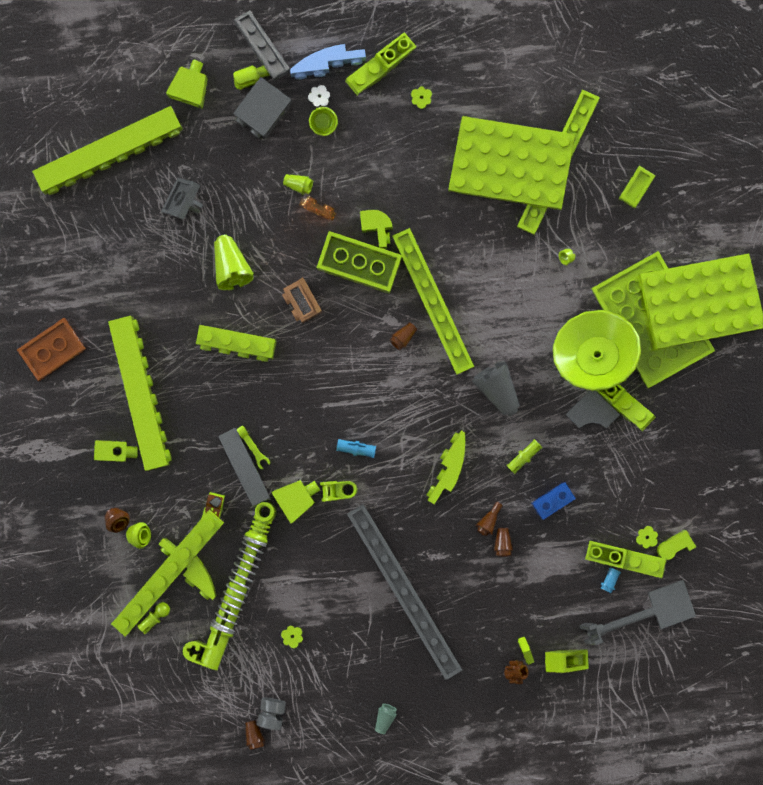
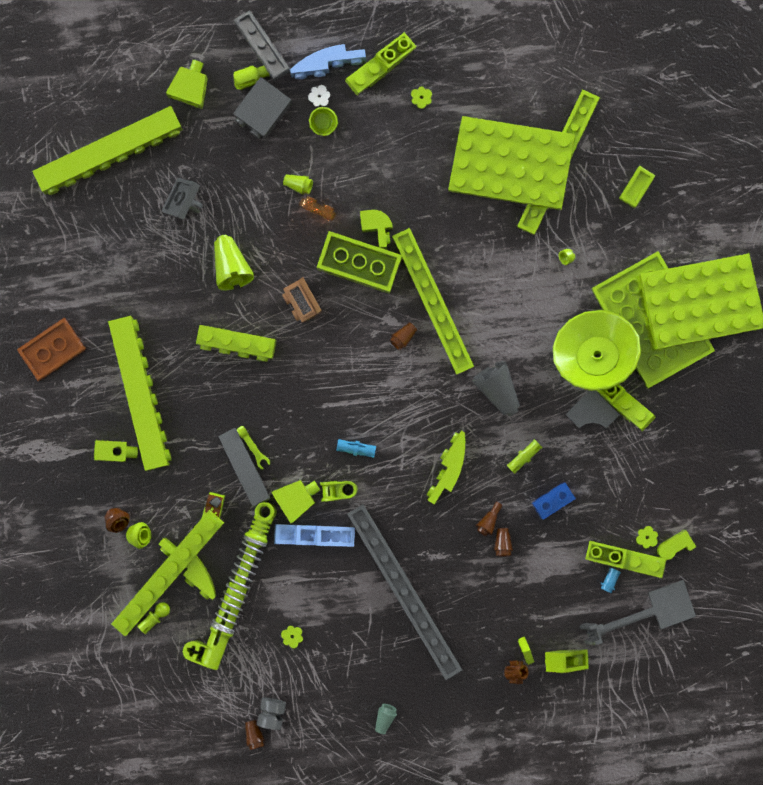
(314, 535): none -> light blue slope

